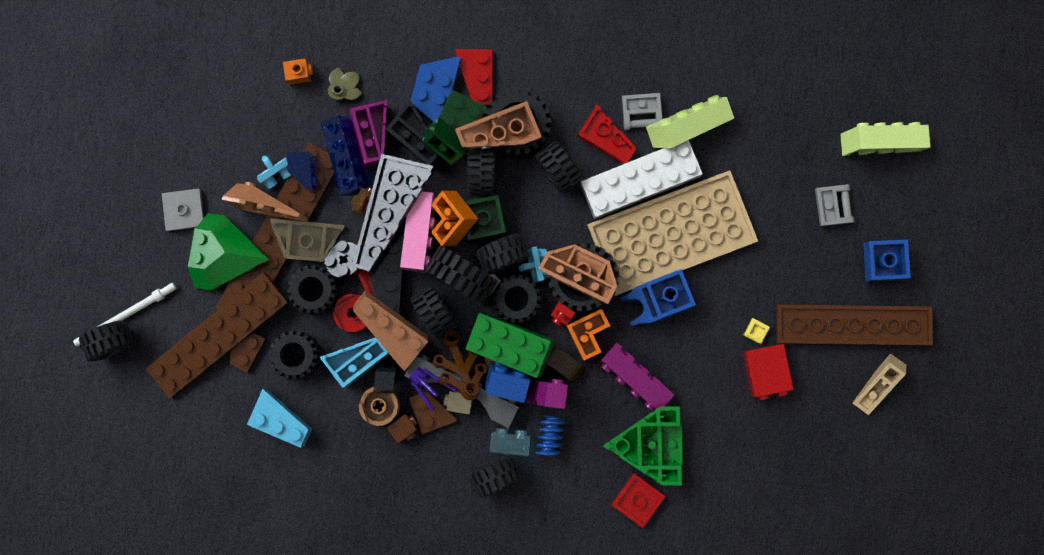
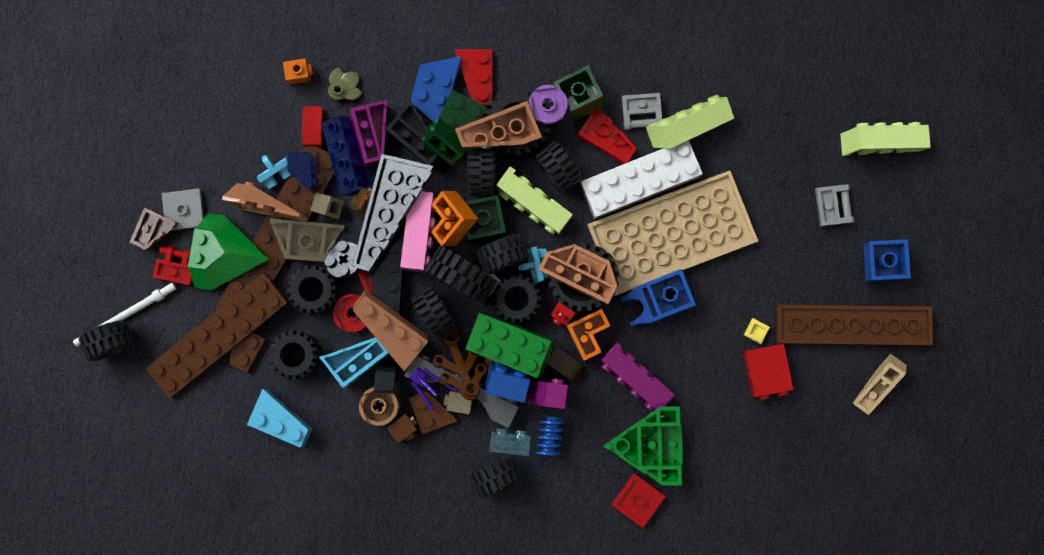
(151, 229): none -> wing
(173, 271): none -> red plate
(311, 126): none -> red slope
(327, 205): none -> dark tan brick
(533, 202): none -> yellowish green wedge
(555, 96): none -> medium lavender plate
(581, 93): none -> dark green brick

